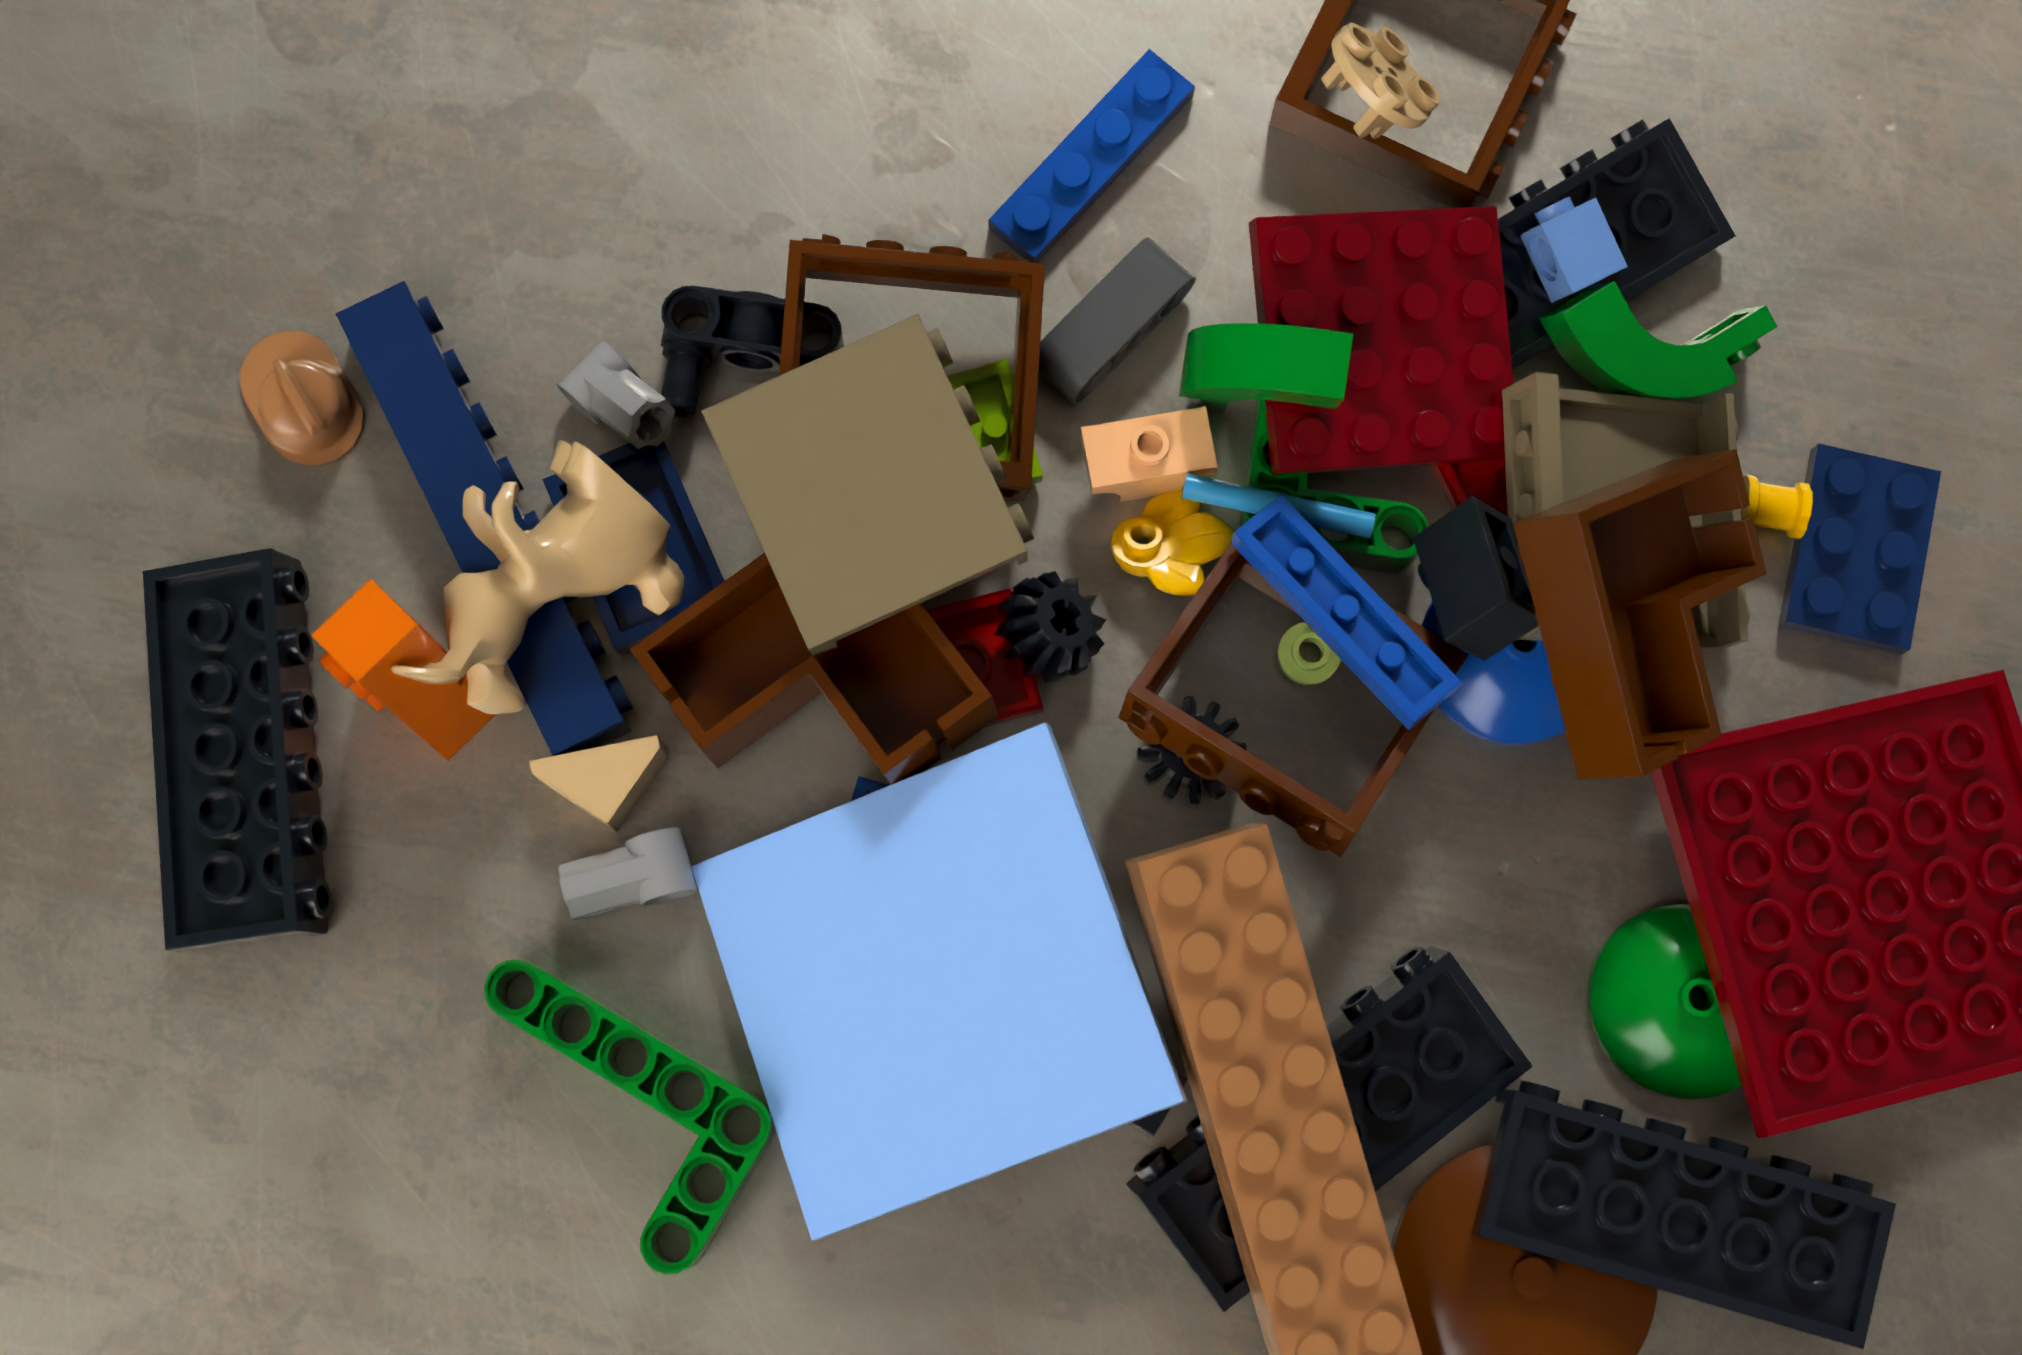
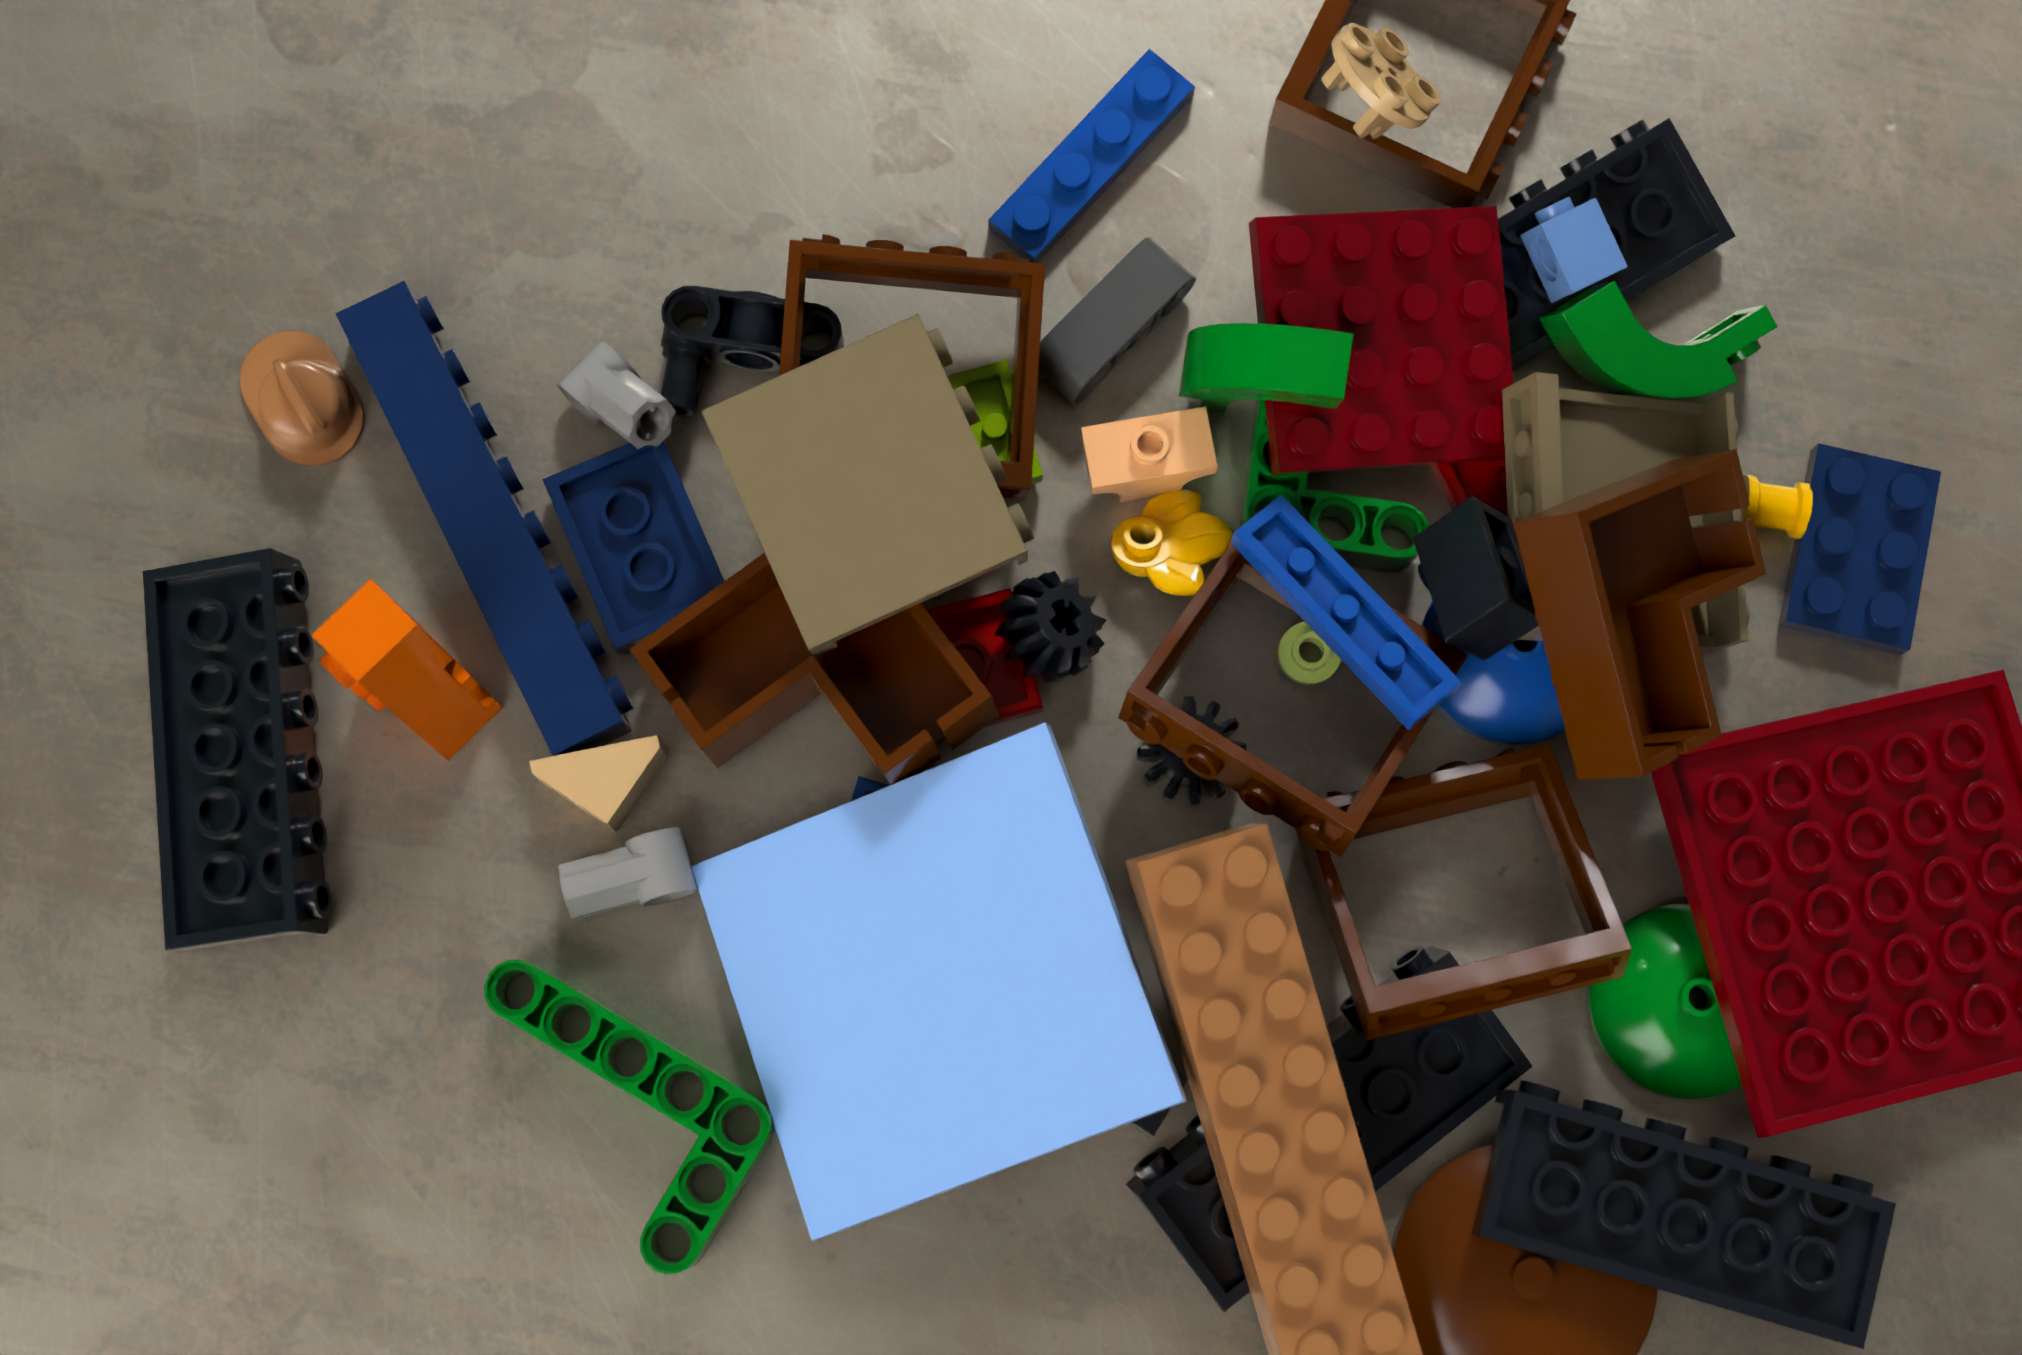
(582, 548): tan animal -> none
(1254, 500): dark azure bar -> none
(1501, 979): none -> reddish brown window

